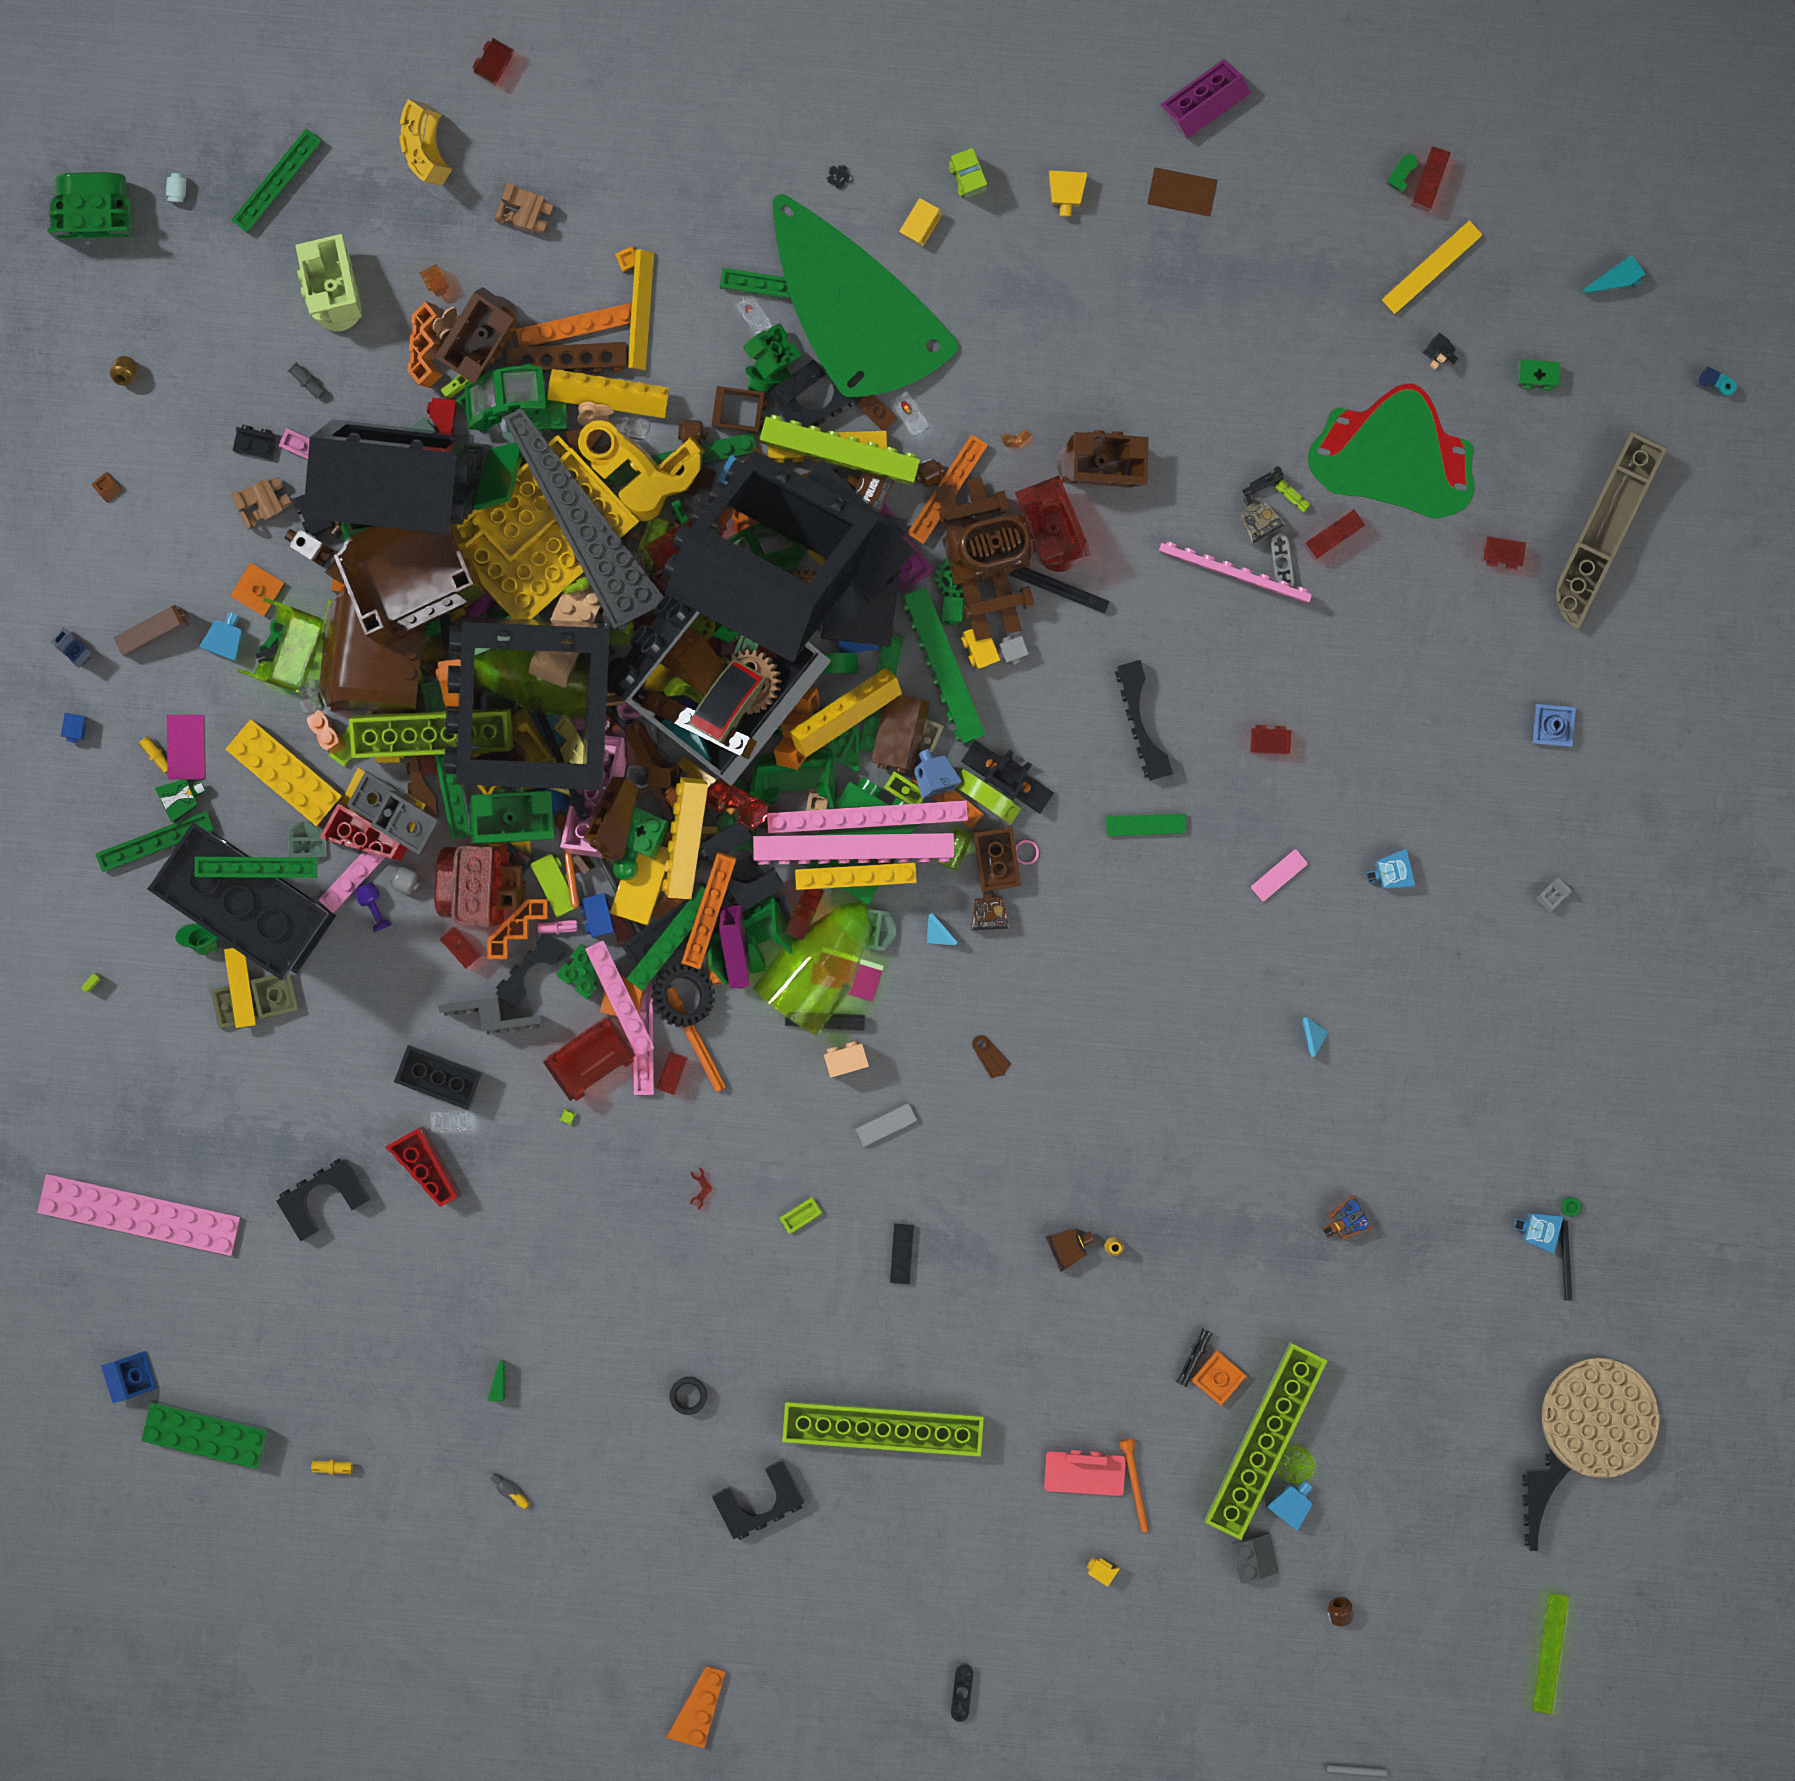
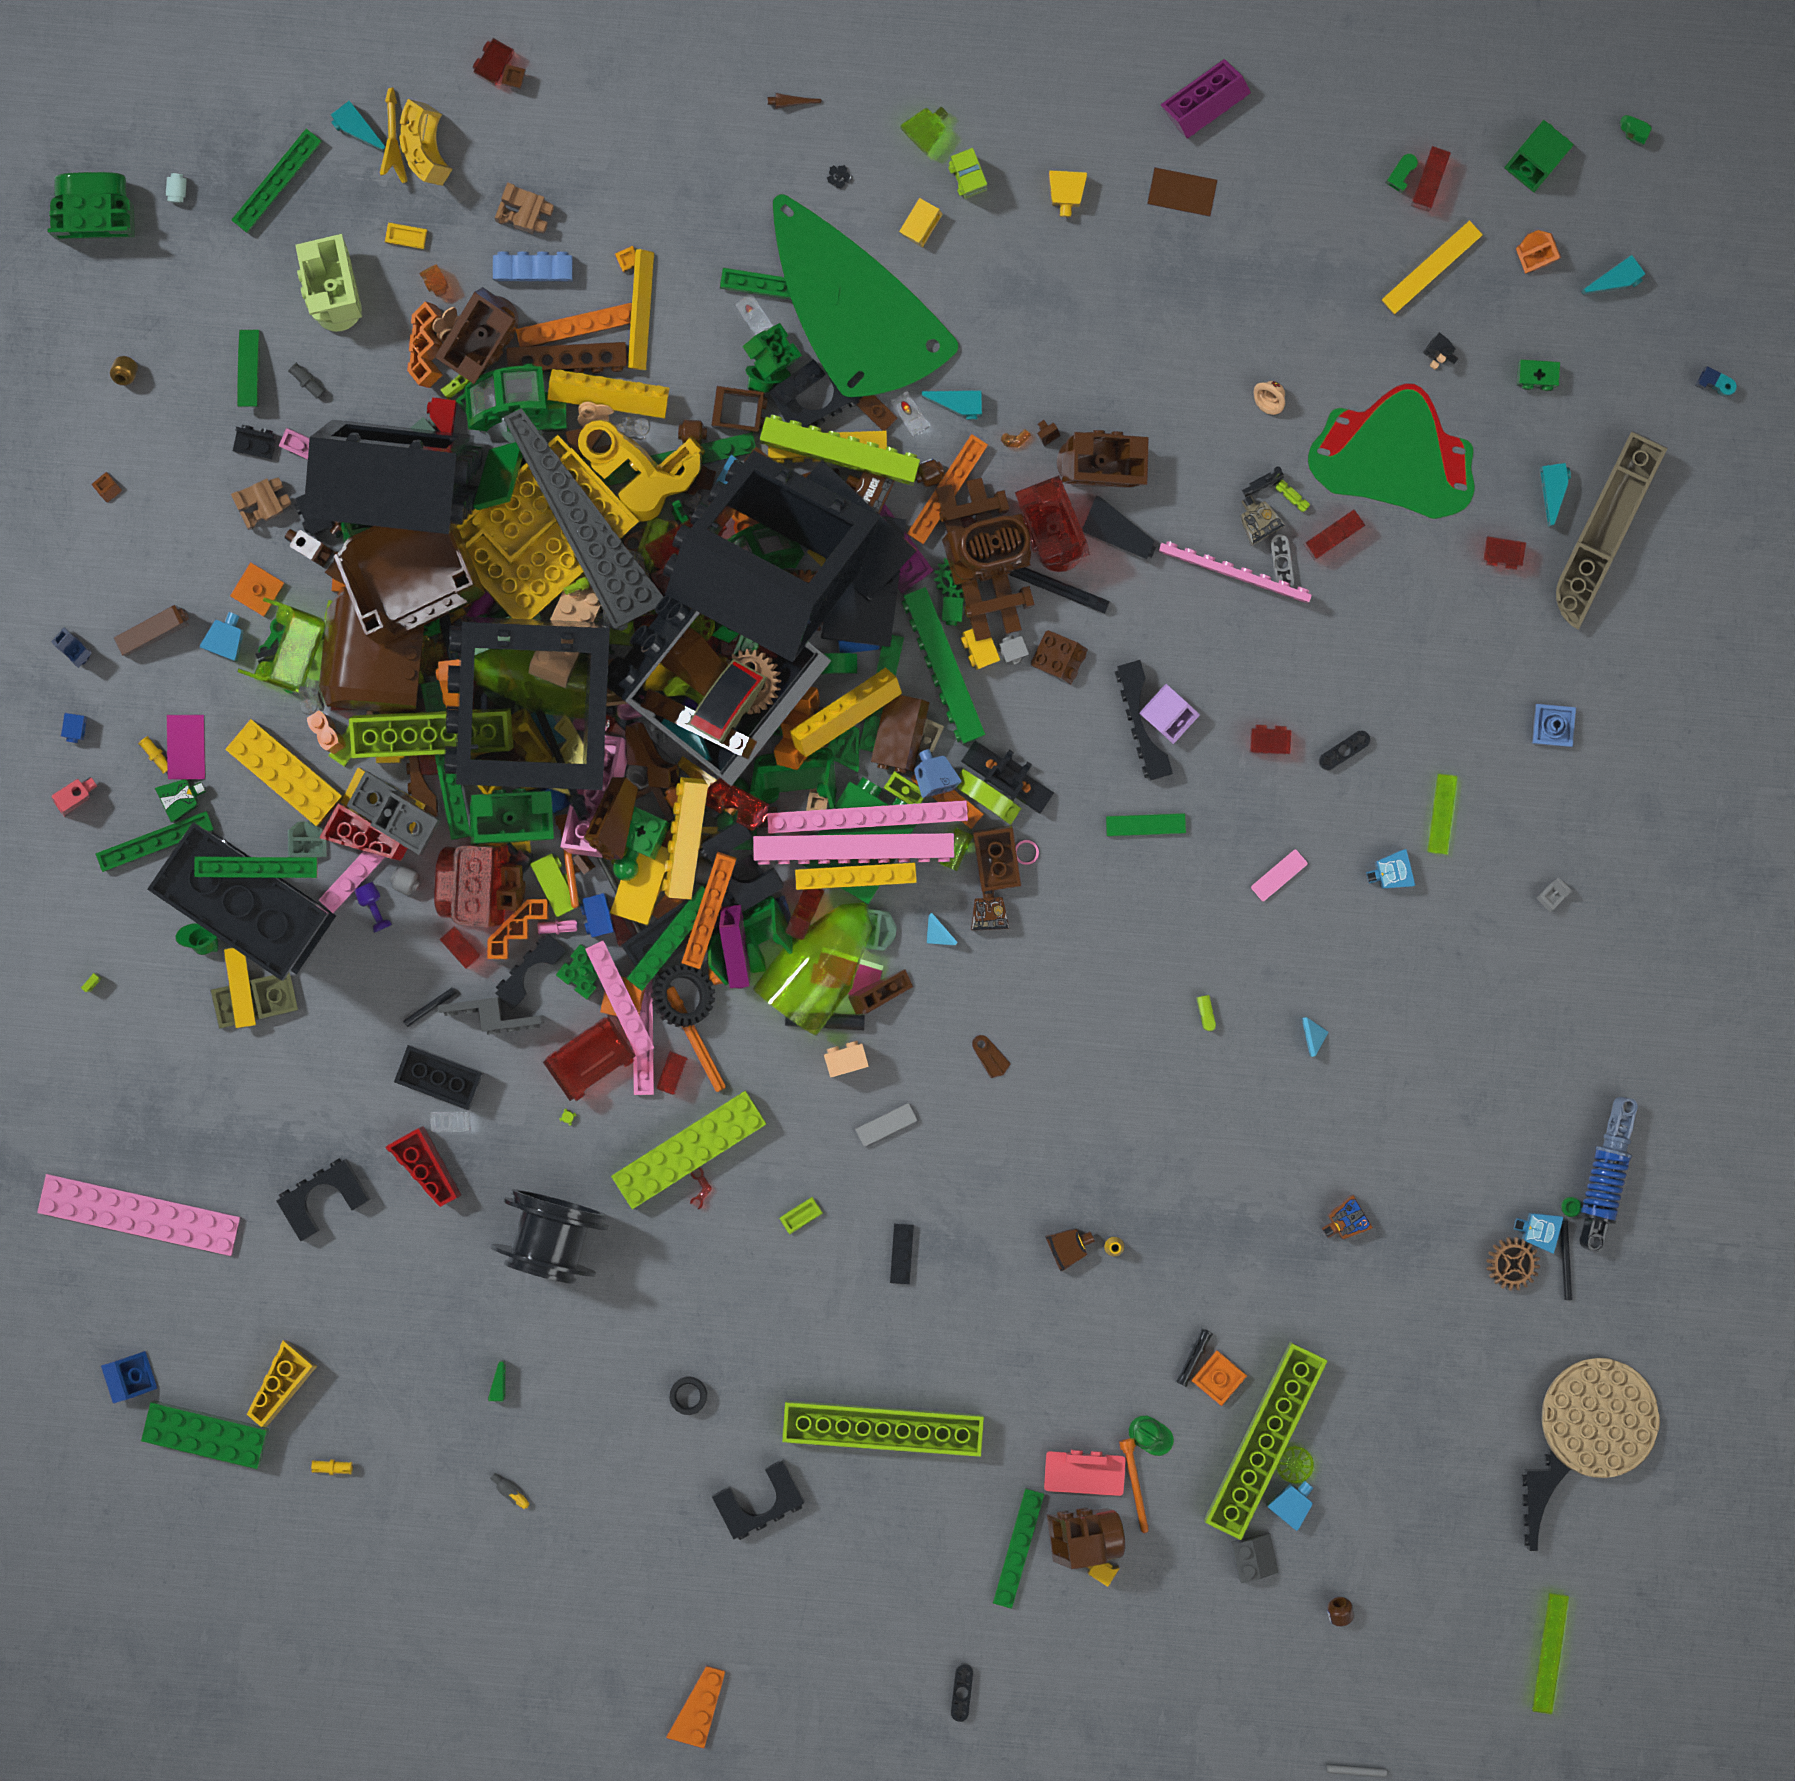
(66, 801): none -> coral torso
(248, 368): none -> green slope
(284, 1378): none -> yellow wedge
(353, 125): none -> teal slope
(392, 153): none -> yellow piece
(406, 236): none -> yellow tile
(429, 1007): none -> black bar
(513, 76): none -> reddish brown tile
(533, 267): none -> medium blue brick
(549, 1236): none -> black wheel
(688, 1149): none -> lime brick
(783, 100): none -> reddish brown piece
(880, 992): none -> reddish brown slope
(925, 128): none -> clear neon green torso
(962, 403): none -> teal slope
(1018, 1548): none -> green plate
(1047, 432): none -> reddish brown tile
(1059, 656): none -> reddish brown bracket
(1086, 1537): none -> reddish brown brick
(1114, 529): none -> black slope
(1151, 1435): none -> green piece
(1169, 714): none -> lavender slope
(1206, 1012): none -> lime bar
(1270, 397): none -> light nougat hat
(1353, 737): none -> black beam
(1442, 814): none -> clear neon green tile
(1506, 1270): none -> medium nougat gear
(1537, 251): none -> orange slope
(1538, 156): none -> green slope
(1554, 485): none -> teal slope
(1611, 1162): none -> piece
(1635, 129): none -> green rock

